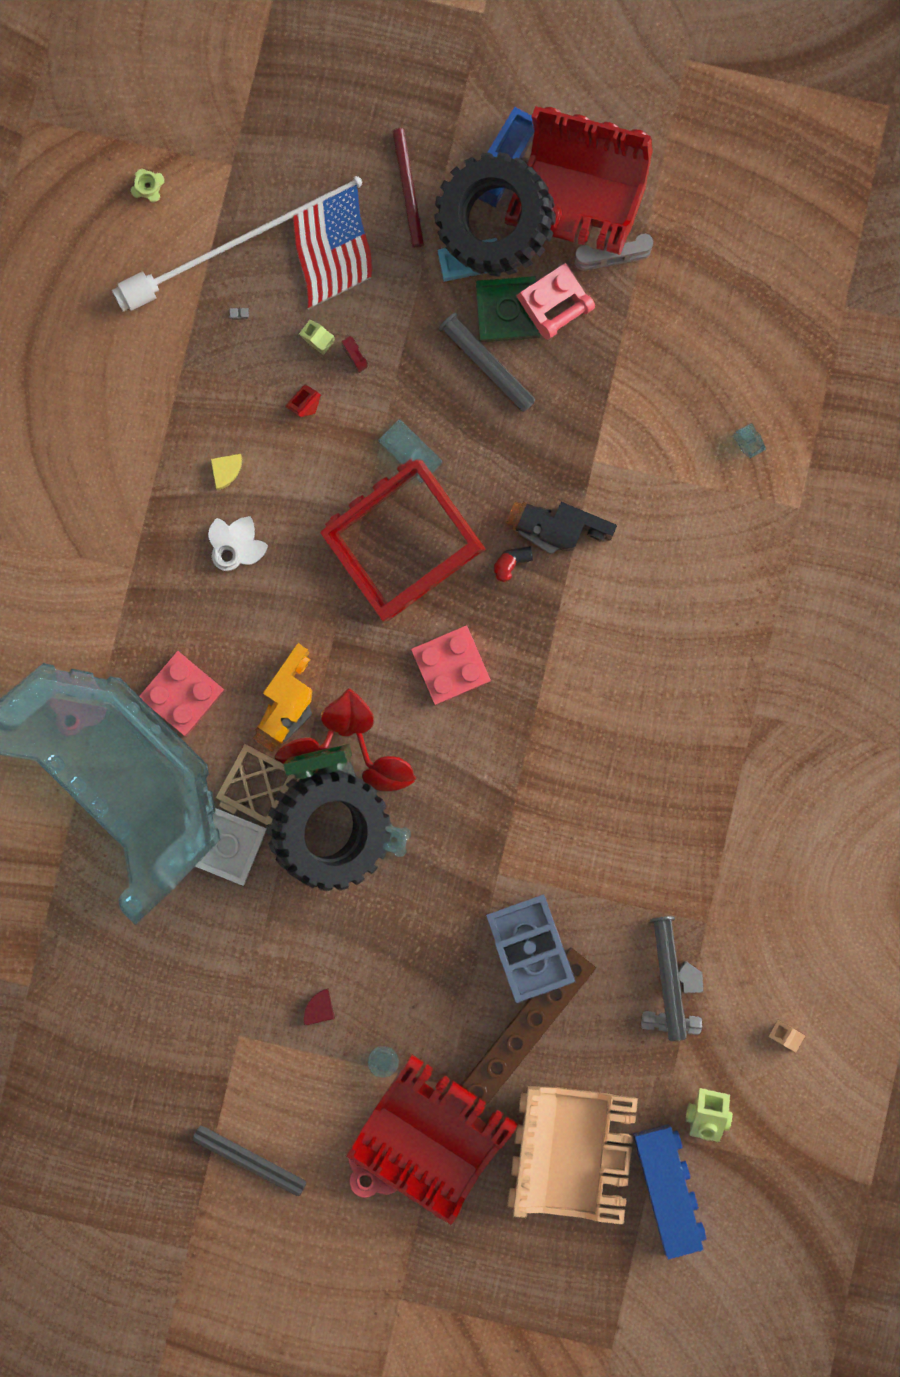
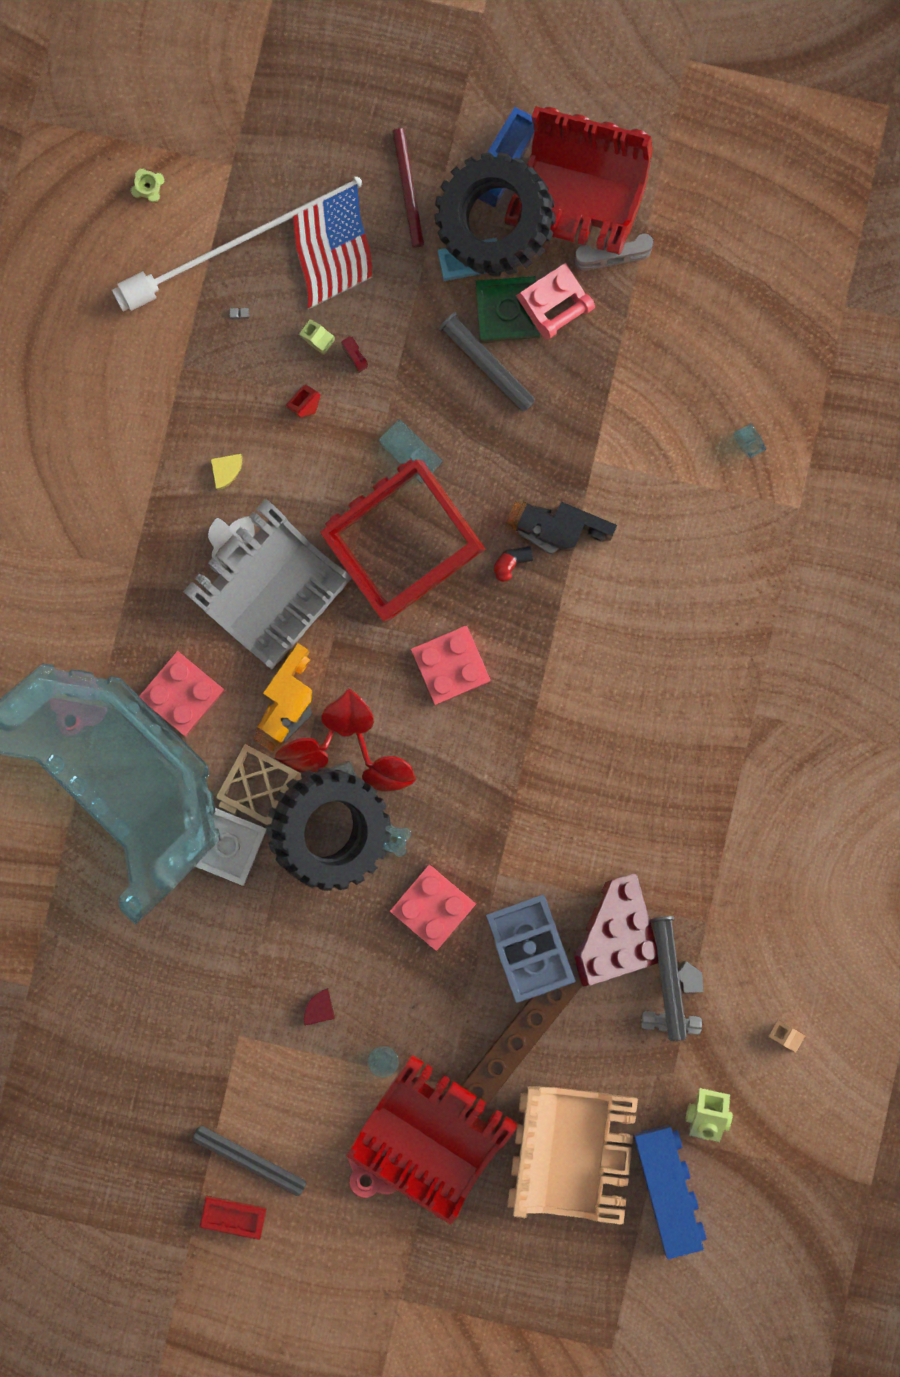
(233, 1217): none -> red plate
(269, 586): none -> light grey hinge
(330, 759): dark green plate -> none
(432, 907): none -> coral plate
(617, 934): none -> plate

